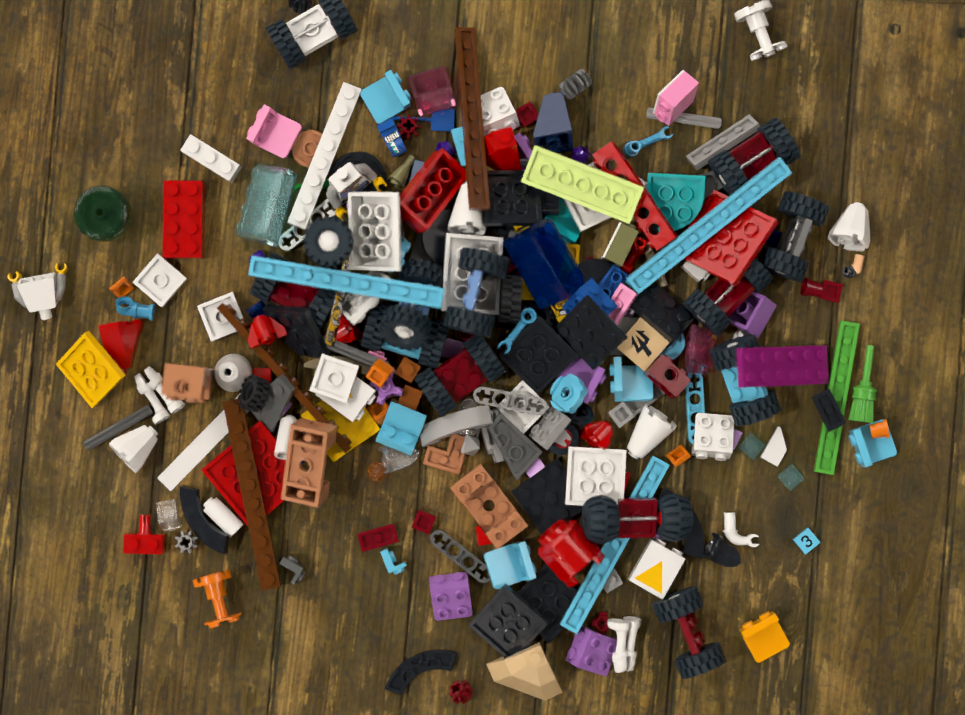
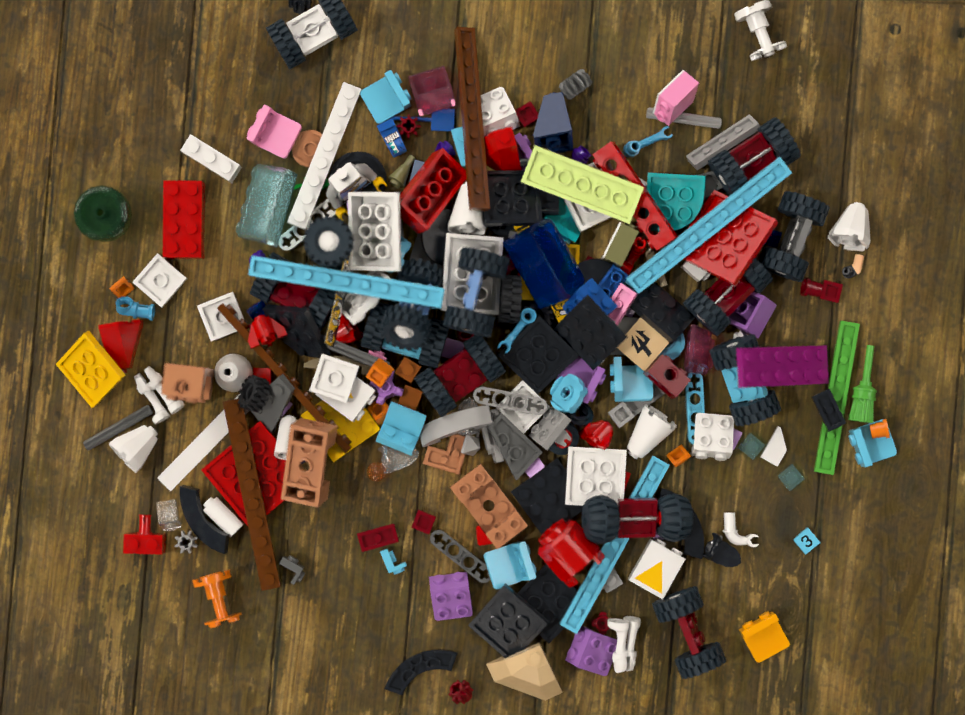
(40, 291): white torso -> none

